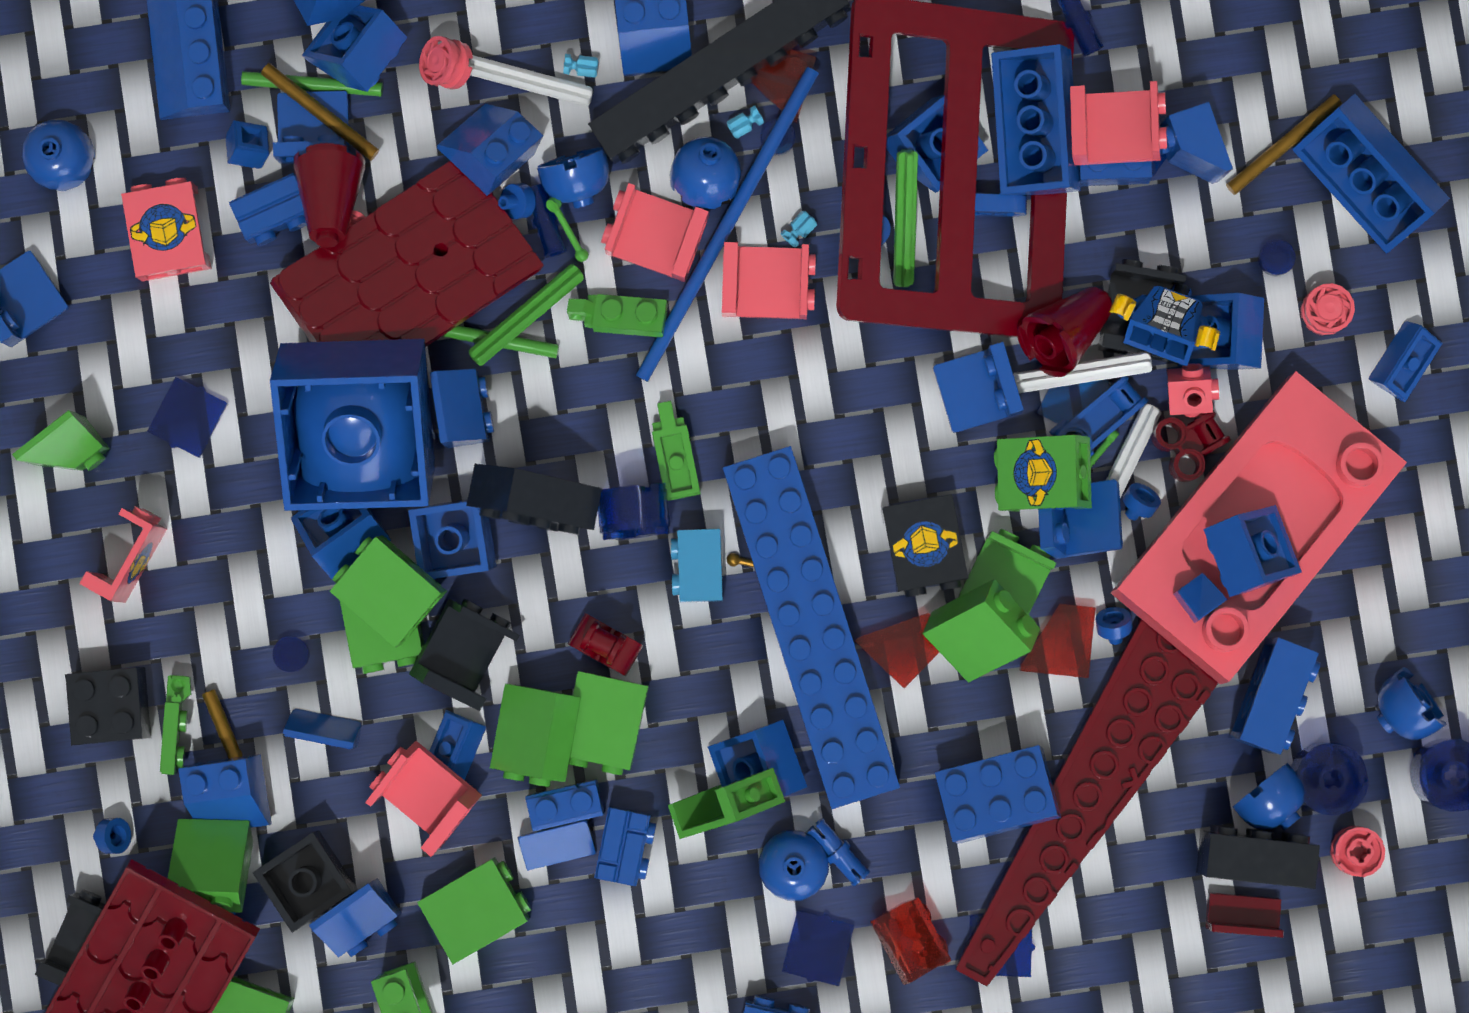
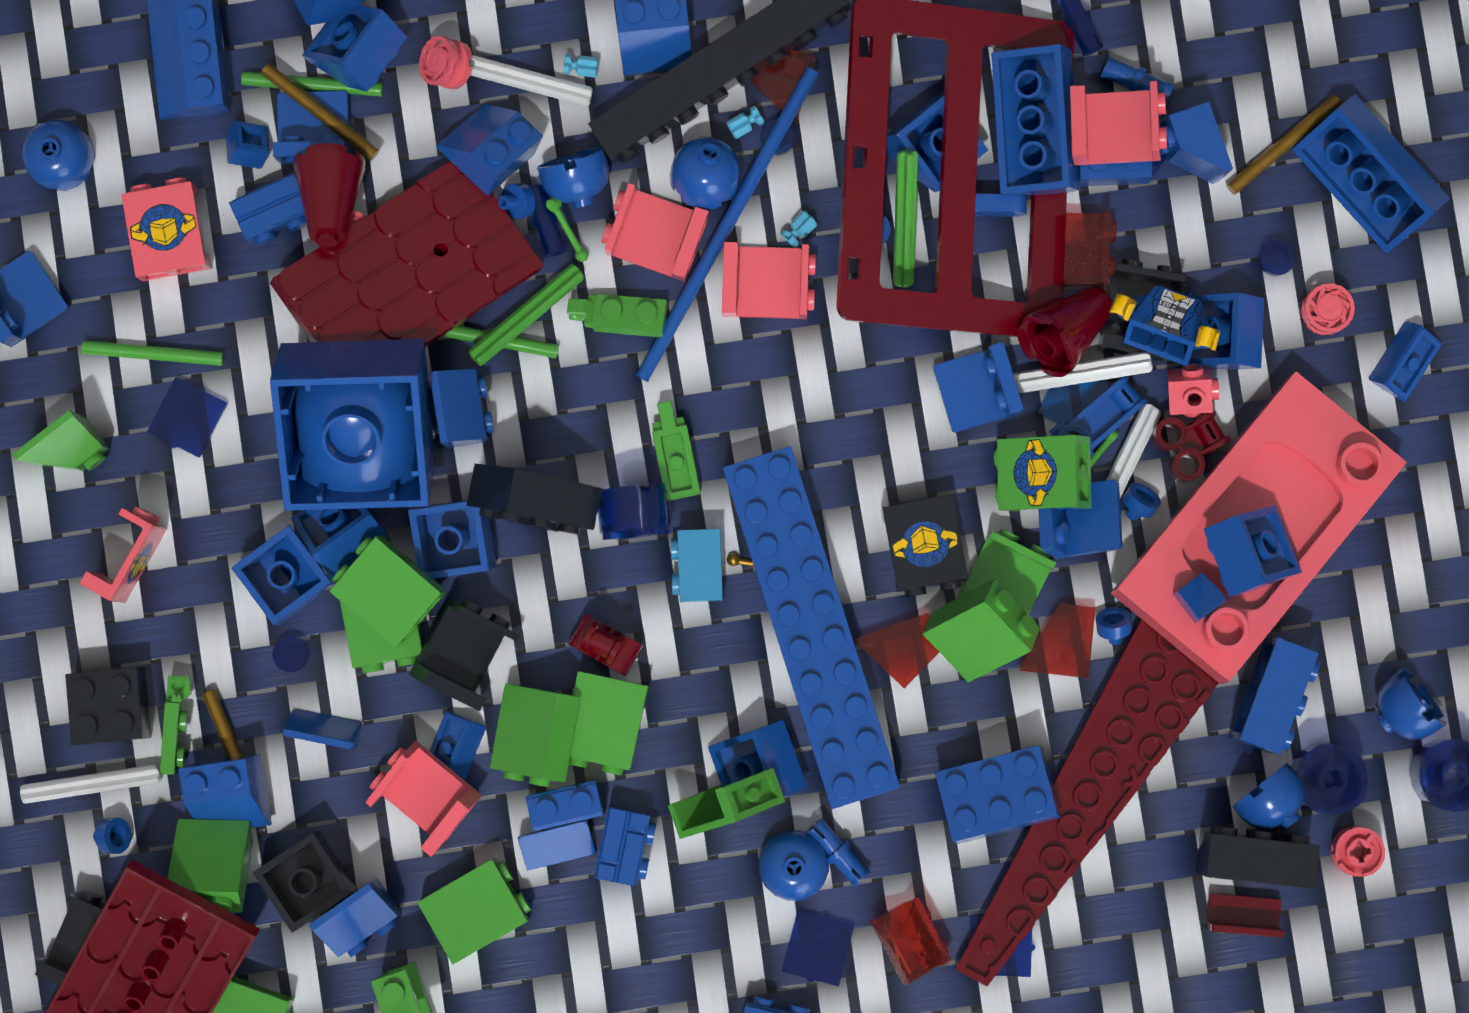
(90, 783): none -> white axle
(152, 353): none -> bright green bar
(282, 576): none -> blue slope
(1087, 249): none -> clear red bracket
(1134, 78): none -> blue pin

